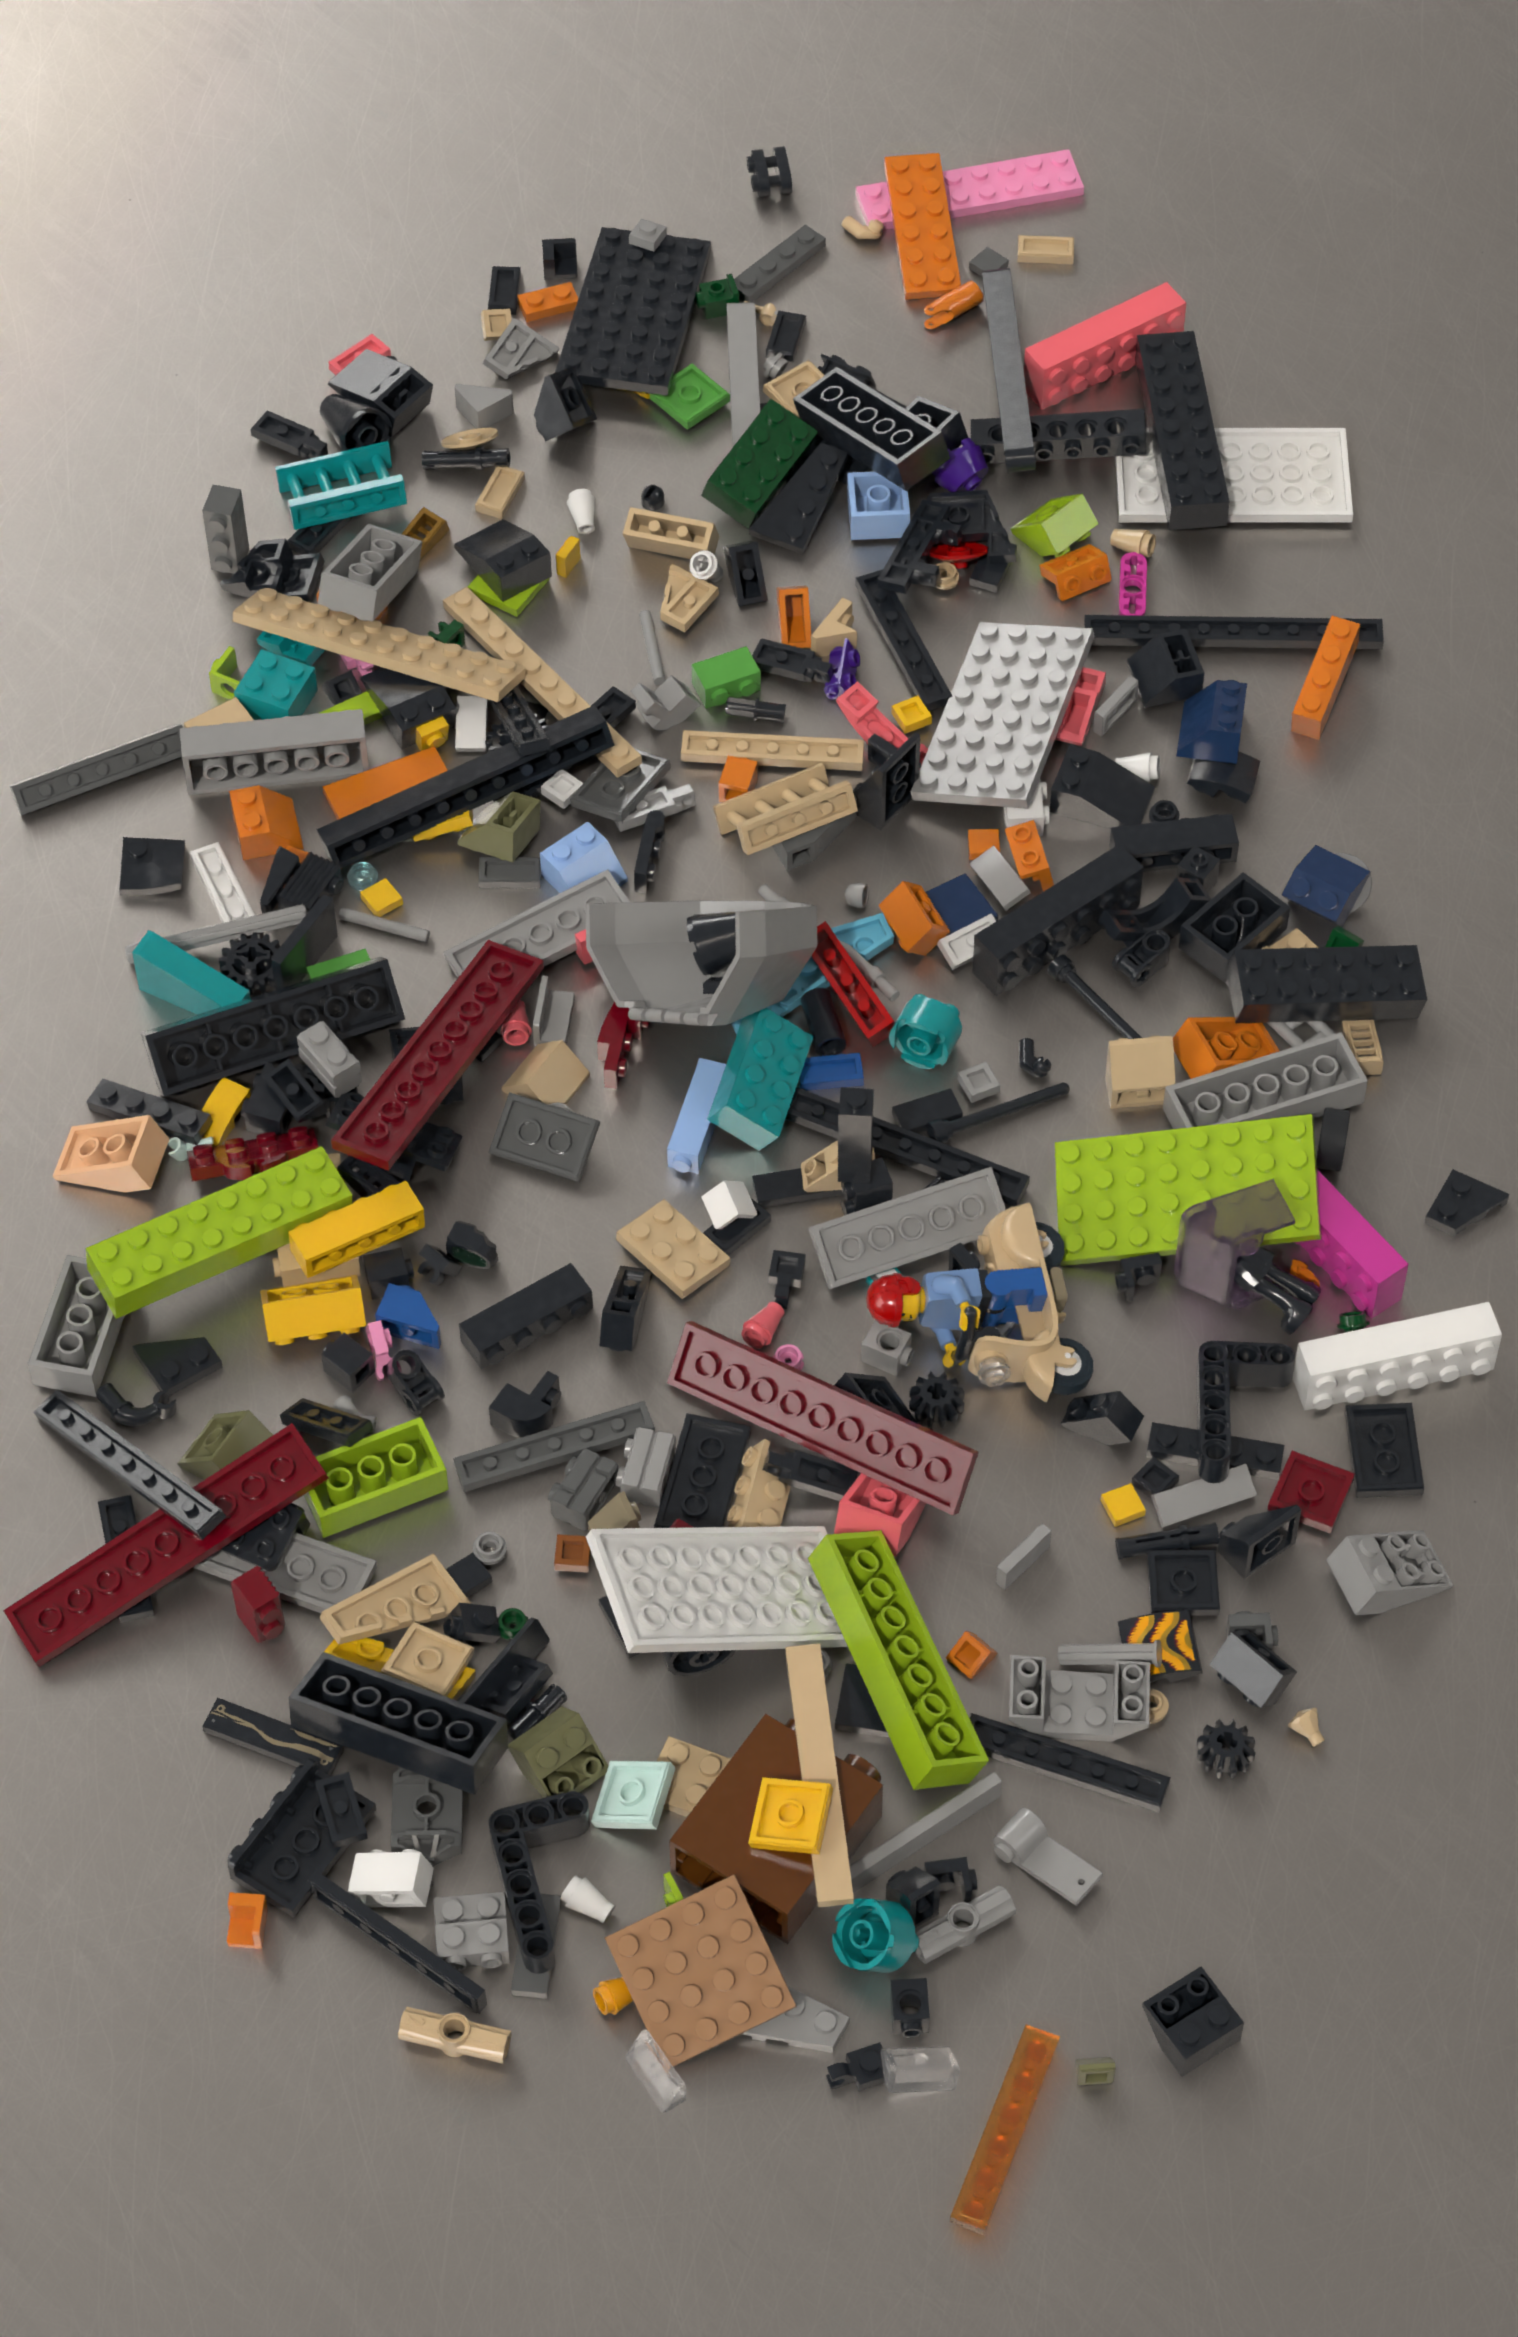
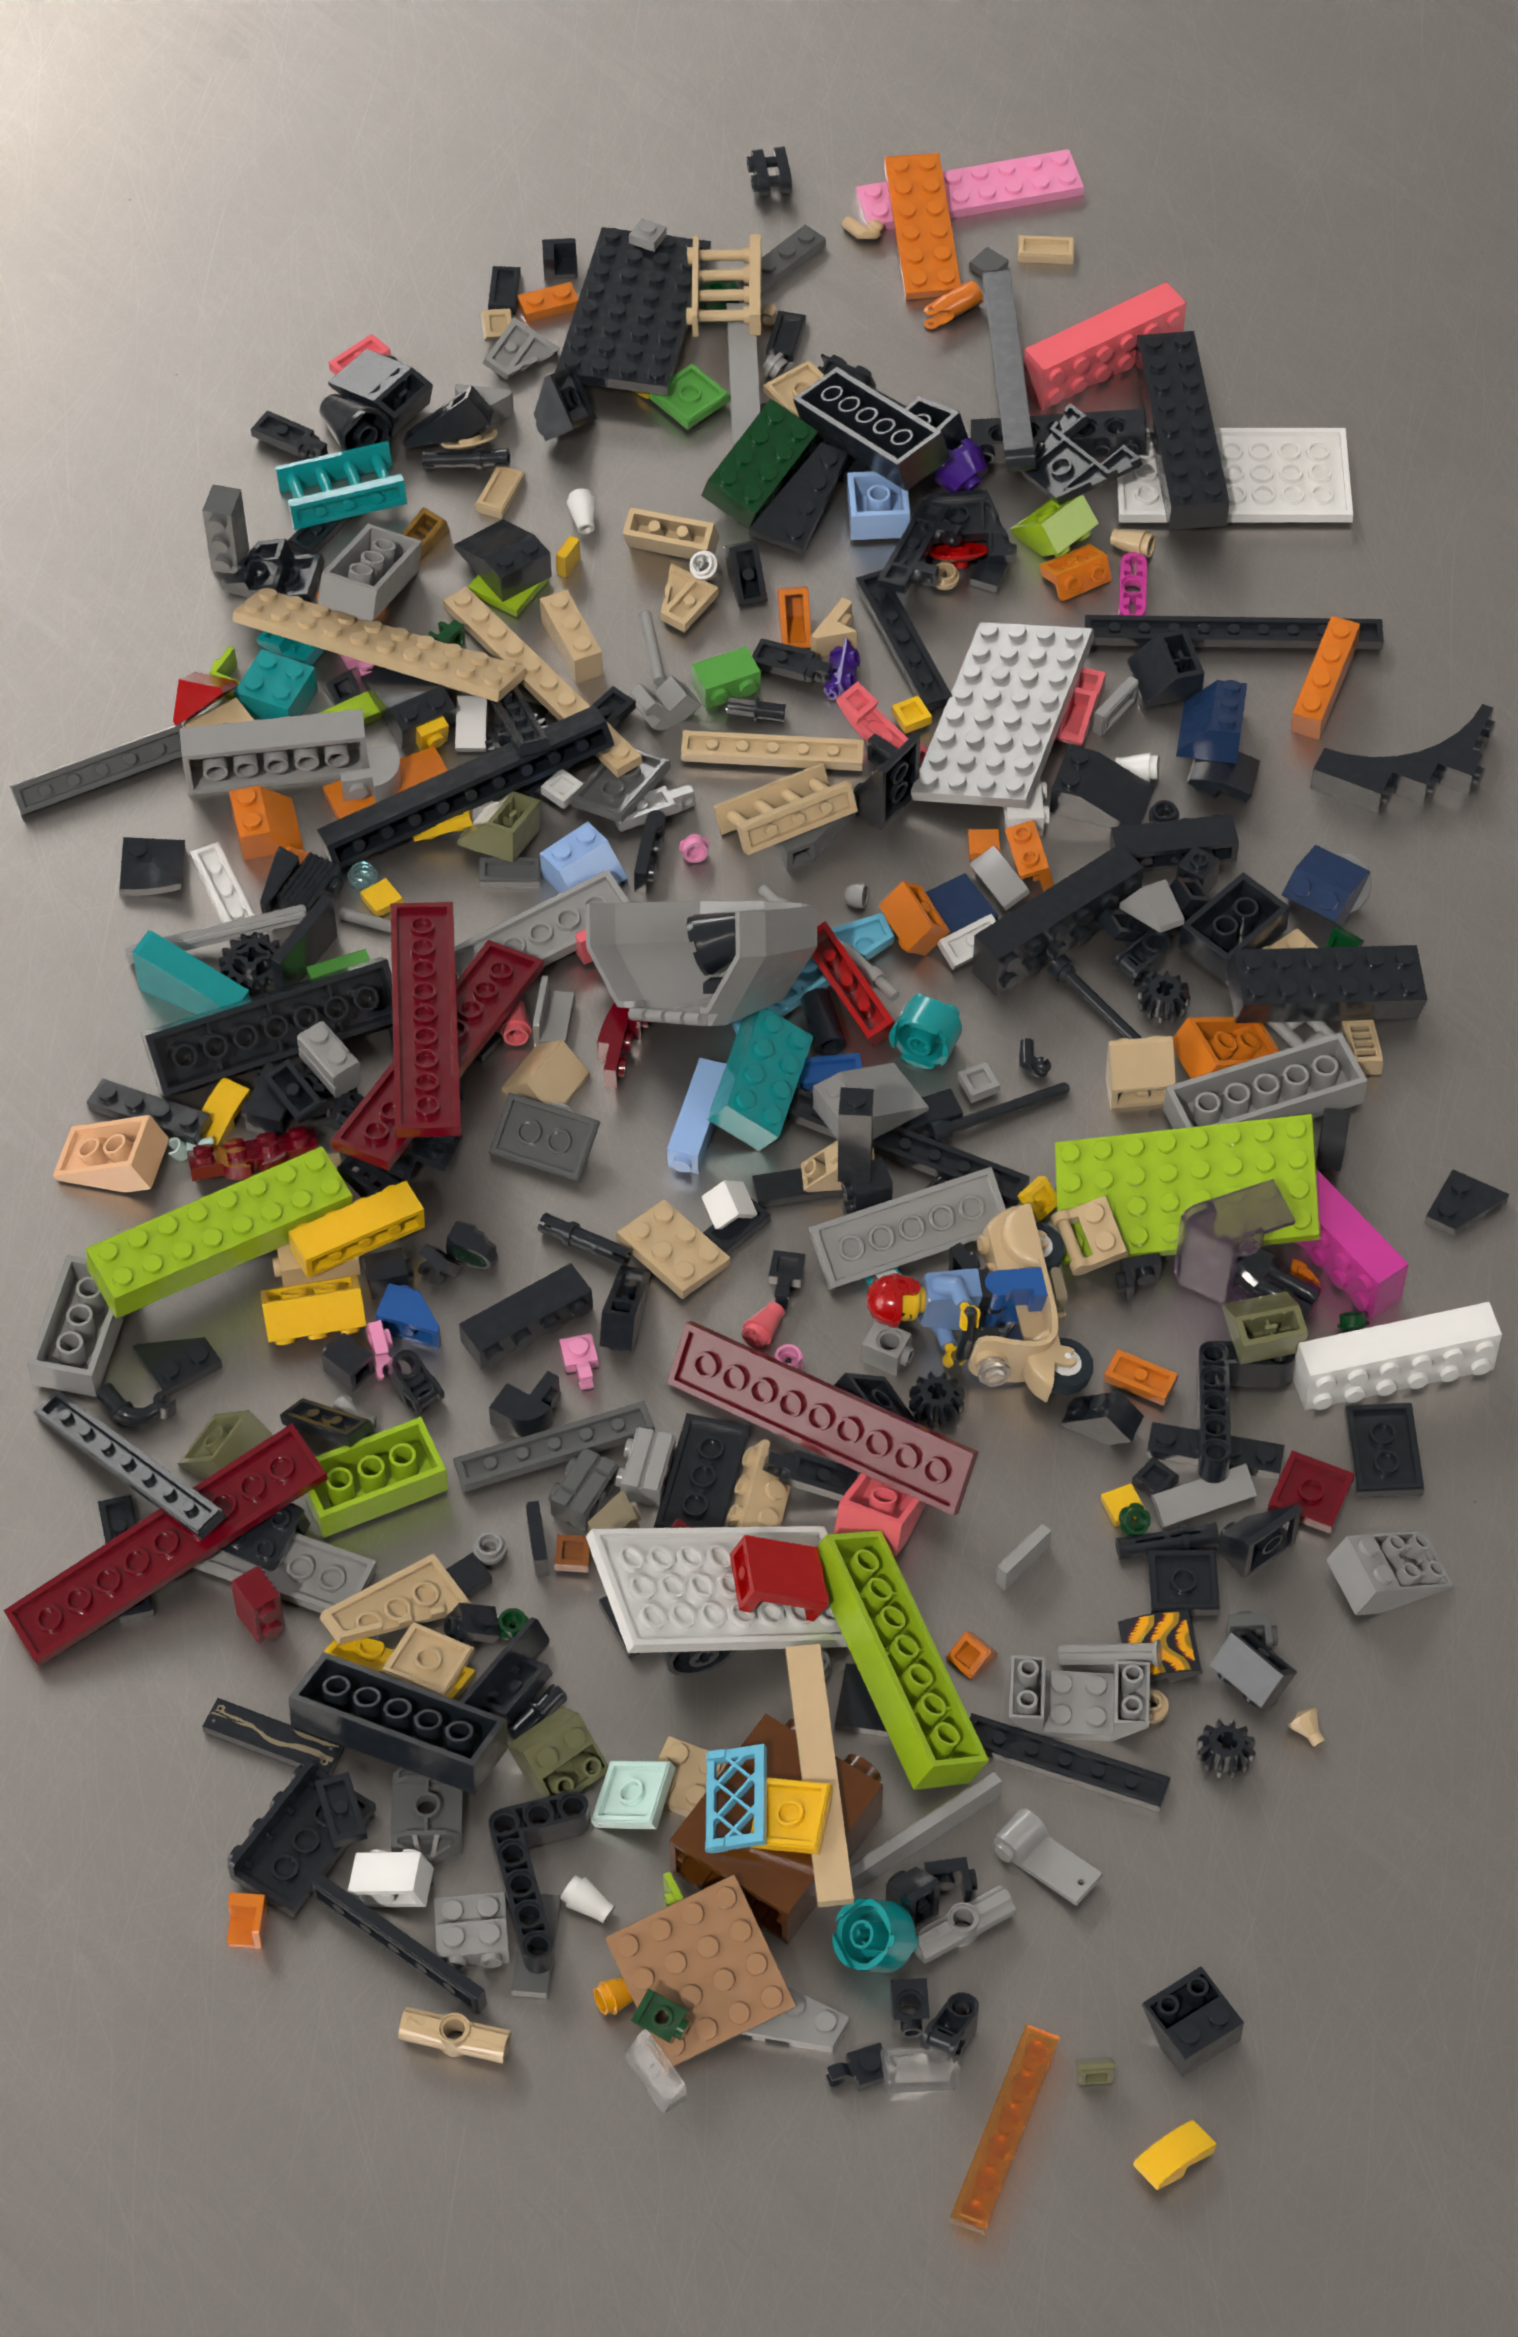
(197, 693): none -> red slope
(378, 780): none -> light grey brick
(424, 1020): none -> dark red plate
(453, 421): none -> black slope
(537, 1539): none -> black tile
(571, 636): none -> tan brick
(573, 1234): none -> black pin
(580, 1357): none -> bright pink plate
(646, 2017): none -> dark green brick
(656, 499): black hinge -> none
(697, 853): none -> bright pink plate
(735, 1838): none -> medium azure window
(737, 777): orange brick -> none
(750, 294): none -> tan fence
(778, 1575): none -> red panel
(893, 1097): none -> light grey slope
(952, 2026): none -> black piece
(1040, 1196): none -> yellow plate
(1069, 471): none -> black wing
(1100, 1232): none -> tan plate
(1140, 1377): none -> orange plate
(1142, 1523): none -> dark green plate
(1154, 906): none -> light grey slope
(1163, 997): none -> black gear
(1173, 2153): none -> yellow slope
(1265, 1326): none -> olive slope
(1414, 775): none -> black arch

